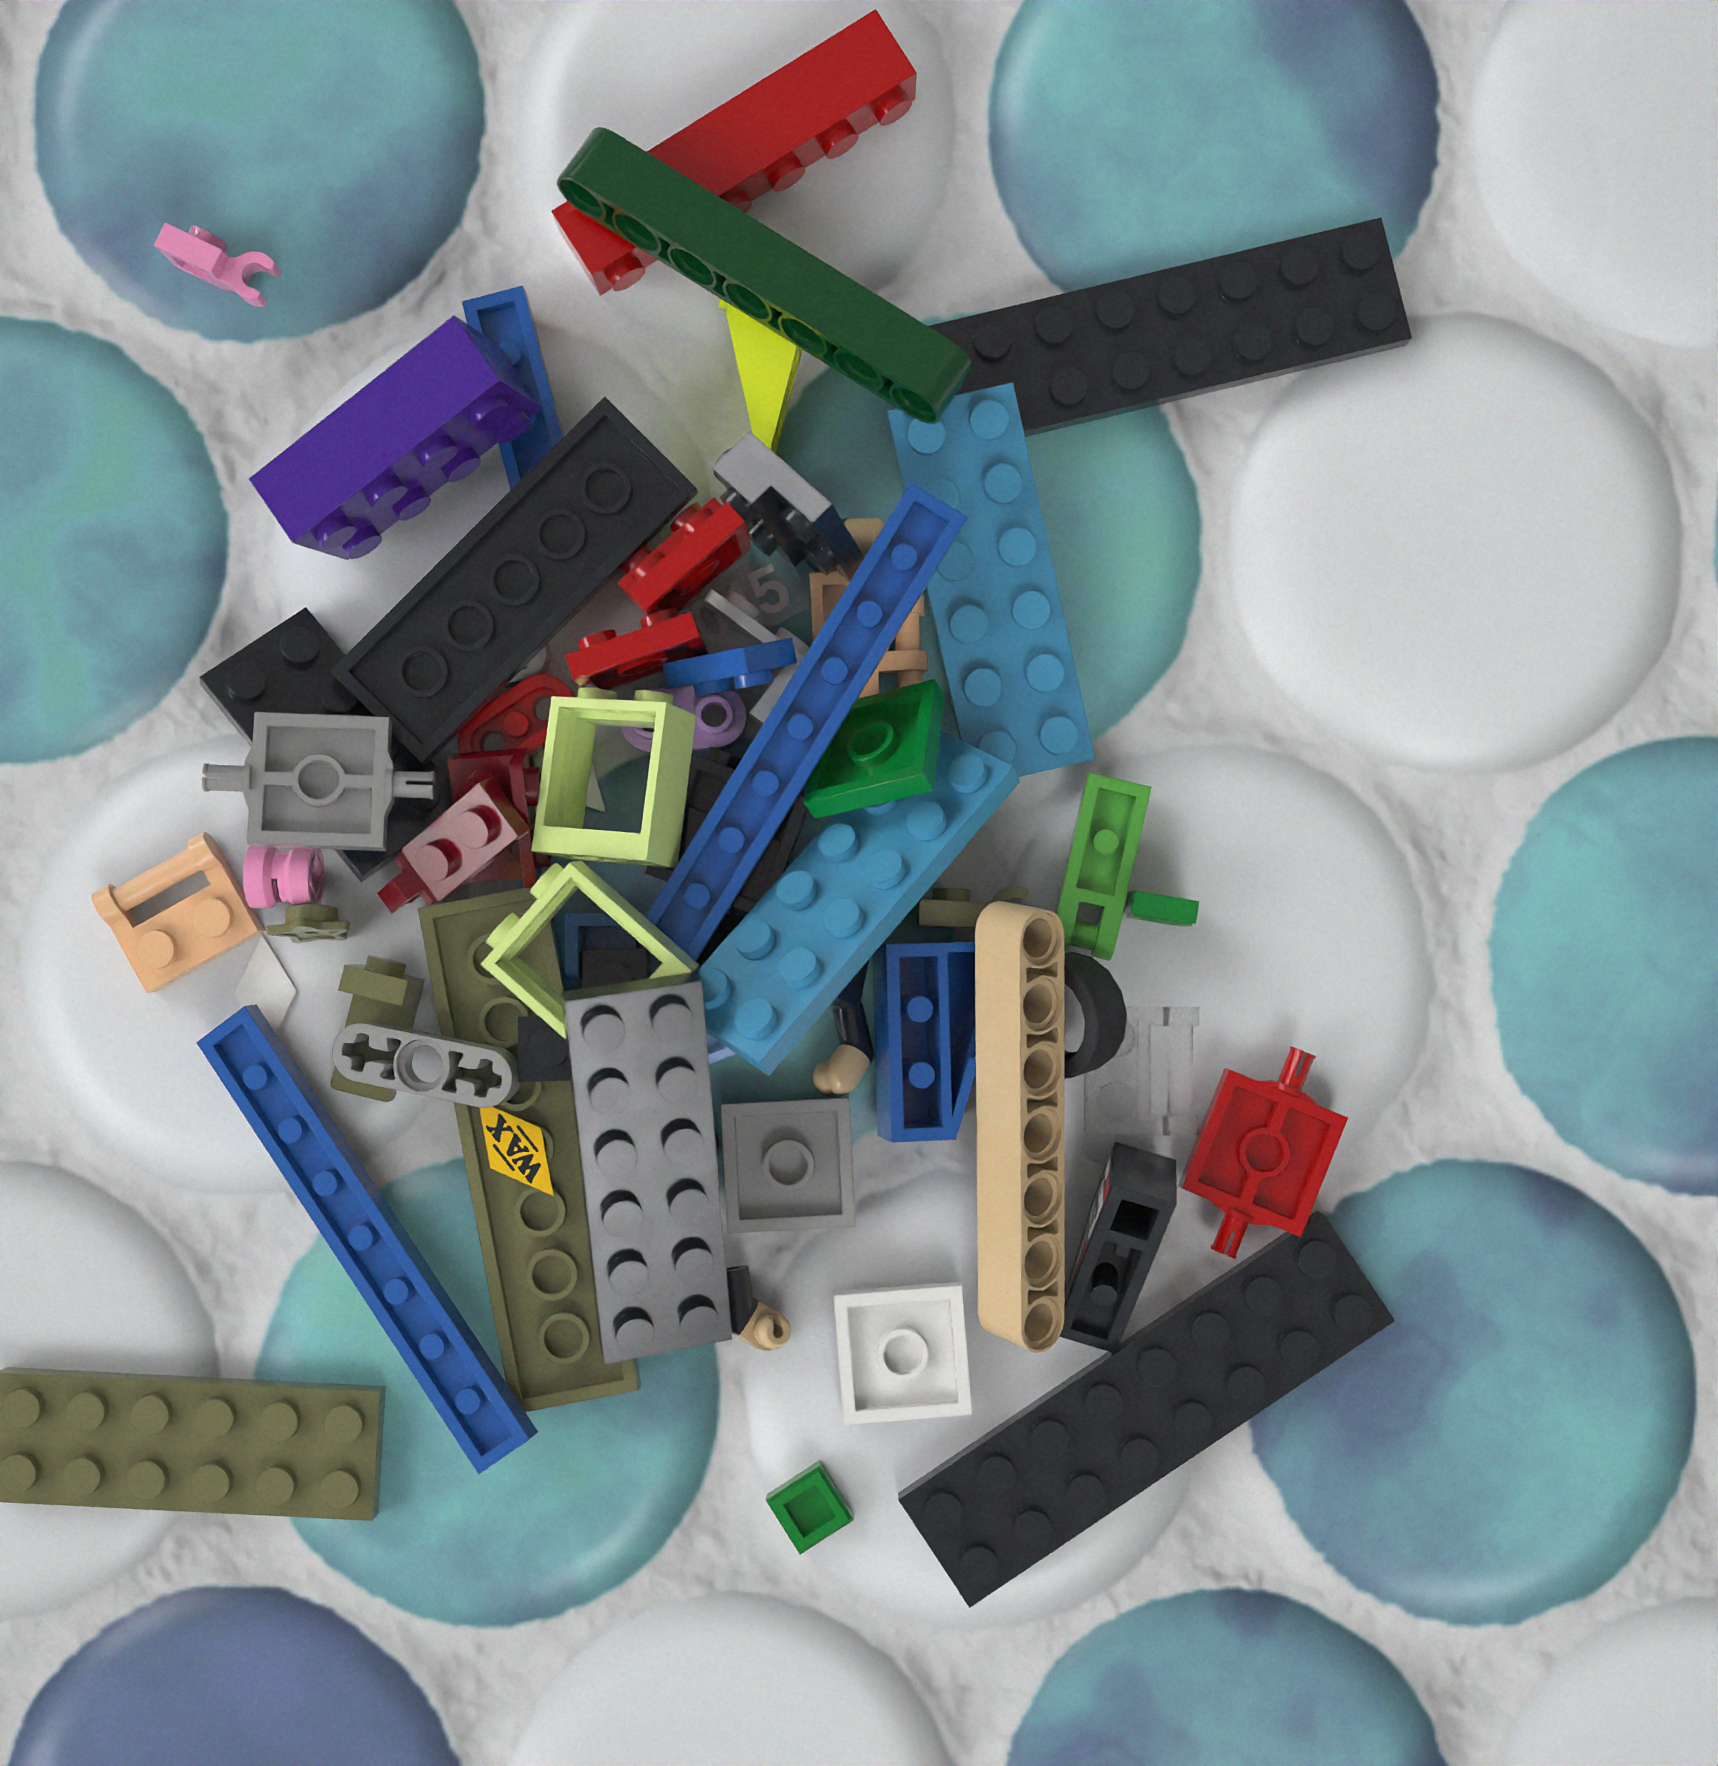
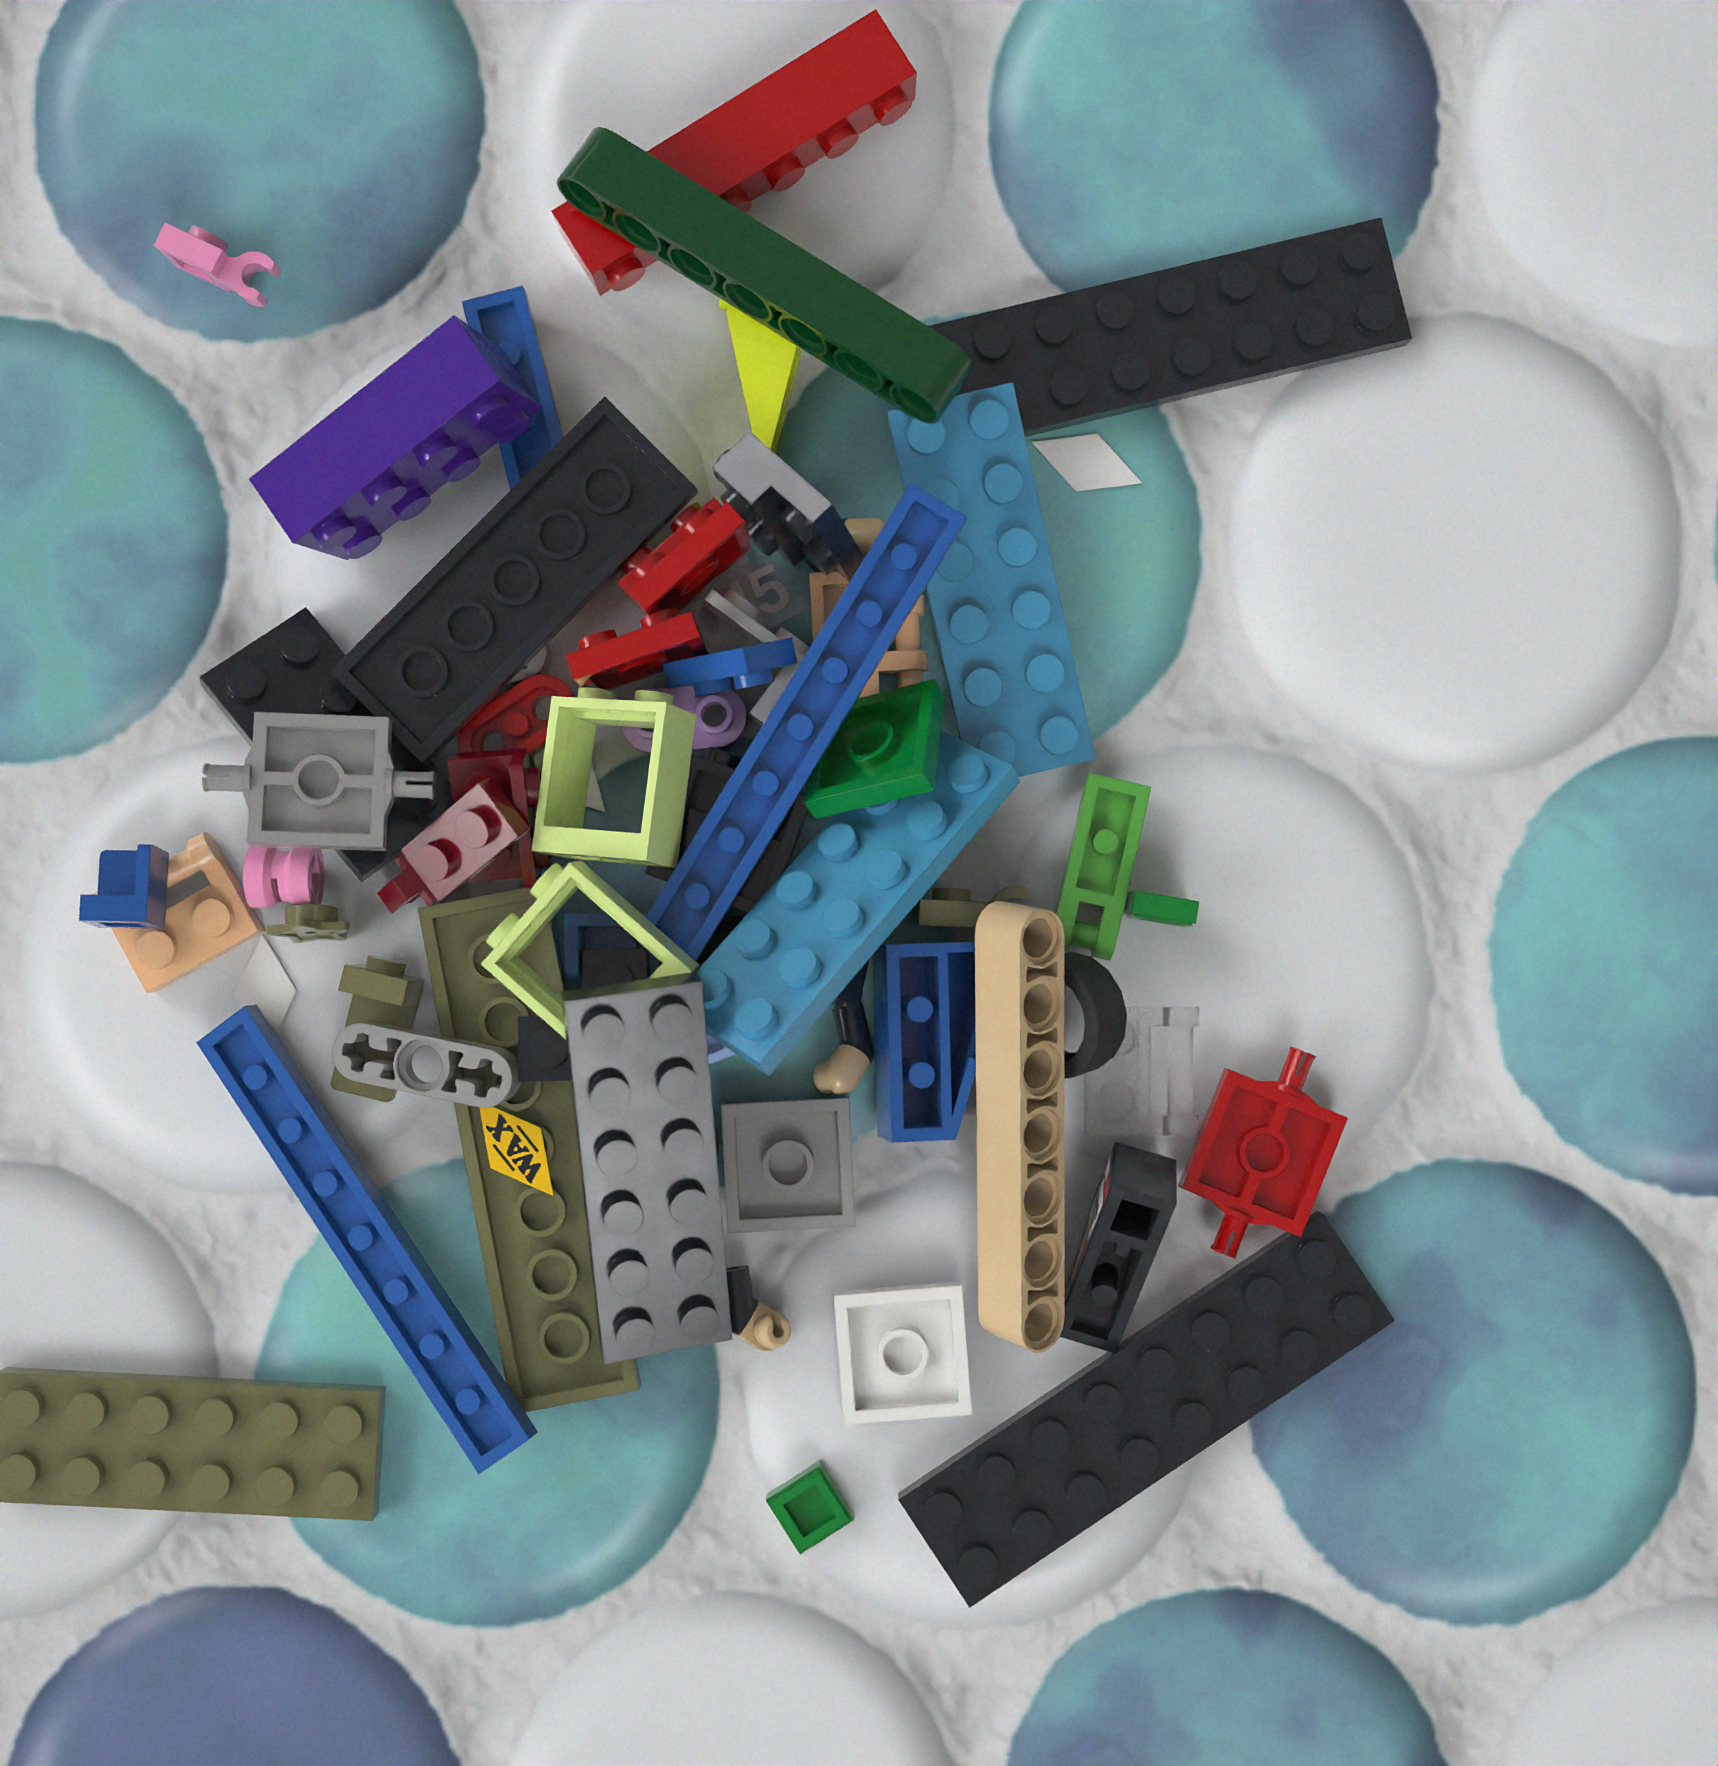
(129, 890): none -> blue panel
(1087, 462): none -> white sticker

